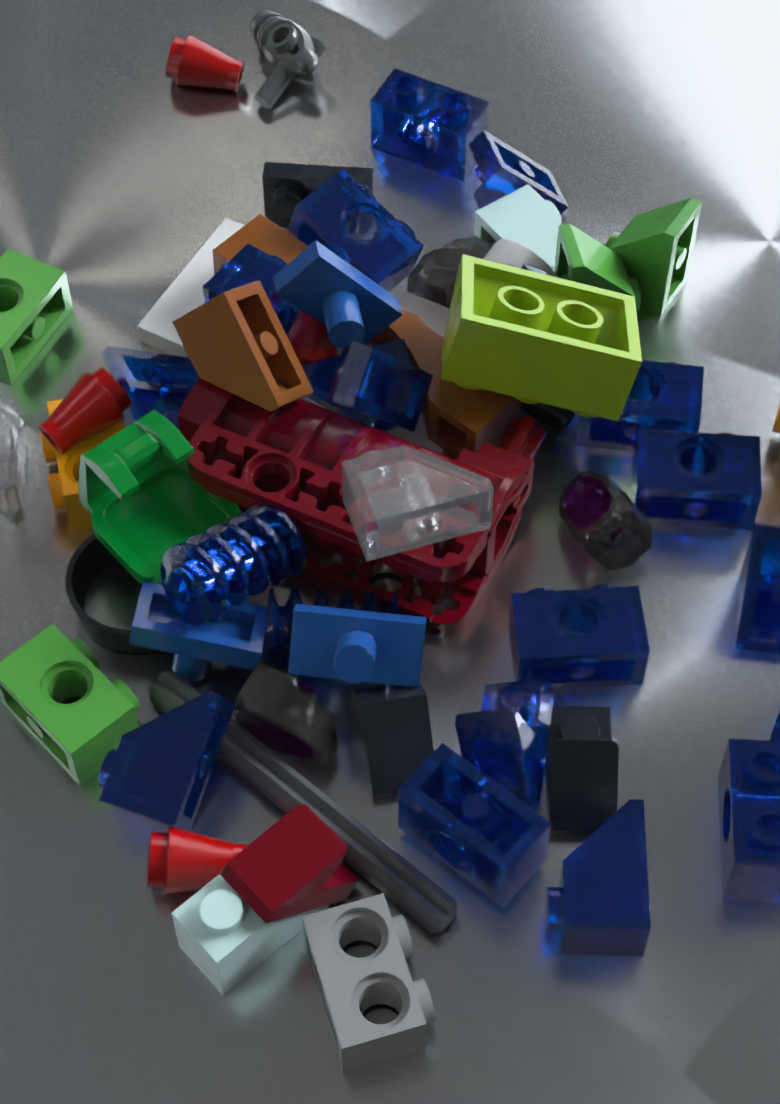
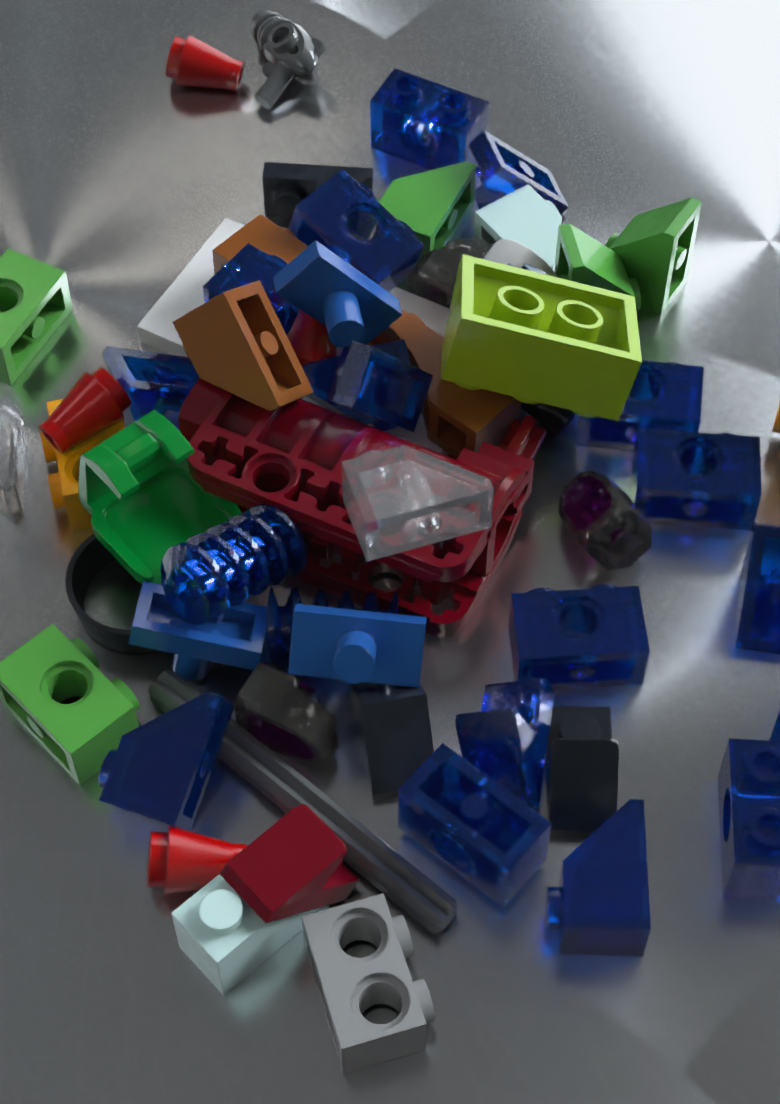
(433, 202): none -> bright green slope

